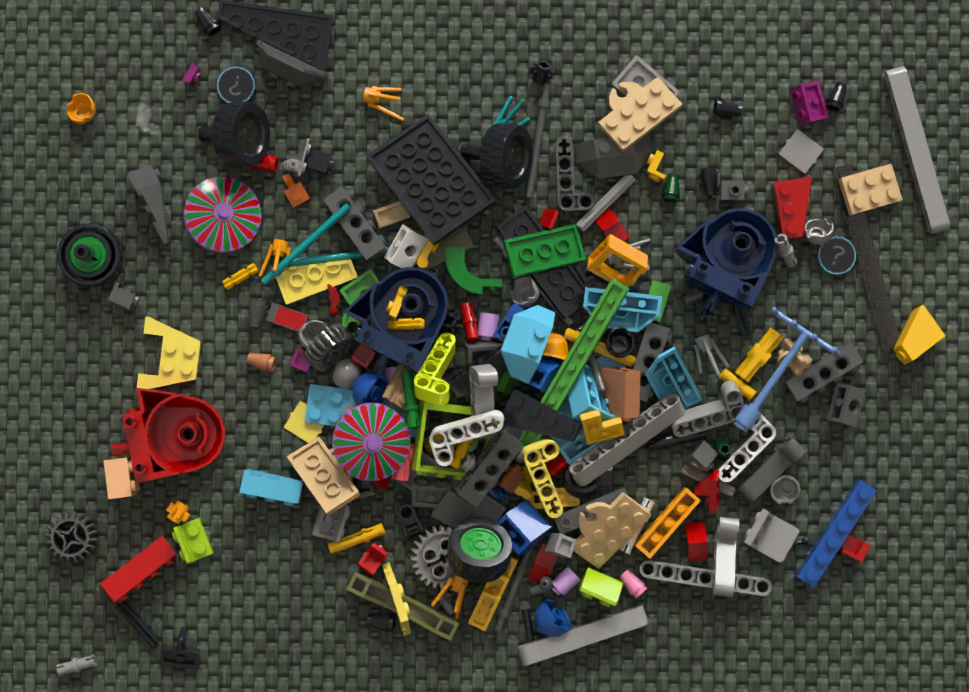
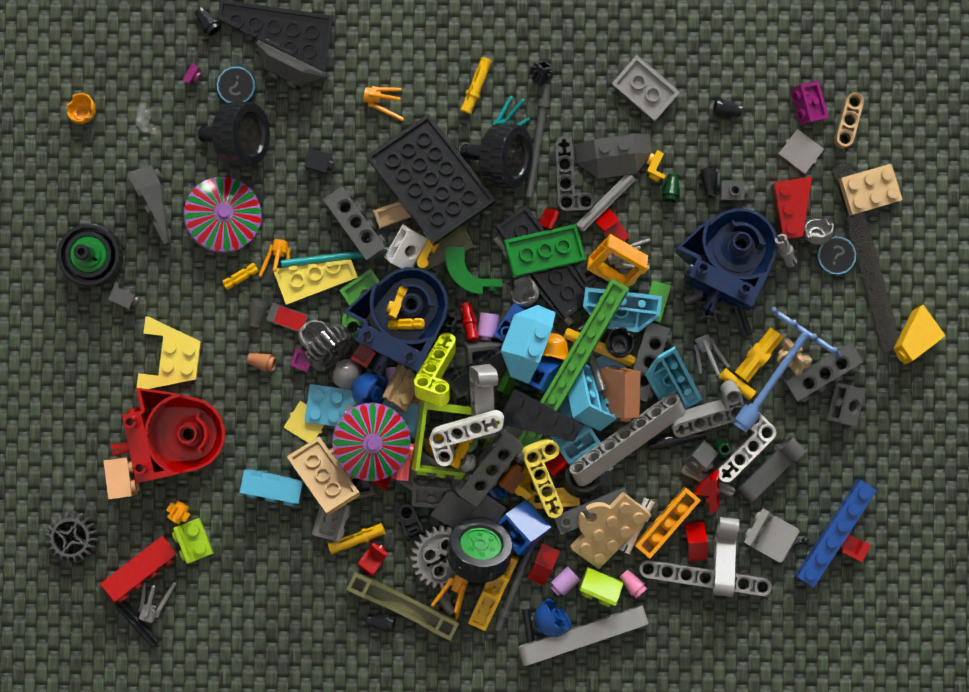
(76, 665): light grey pin -> none
(147, 610): none -> light grey plant
(180, 655): black plate -> none
(268, 164): red cone -> none
(296, 192): orange plate -> none
(298, 165): light grey hinge -> none
(305, 244): teal bar -> none
(334, 297): red piece -> none
(397, 592): light yellow wing -> none
(411, 407): green pin -> none
(473, 92): none -> yellow pin
(544, 586): dark grey arm -> none
(560, 545): light grey brick -> none
(598, 431): yellow plate -> none
(638, 111): tan plate -> none
(785, 489): light grey hair -> none
(837, 97): black cone -> none
(854, 113): none -> tan beam
(917, 150): light grey beam -> none

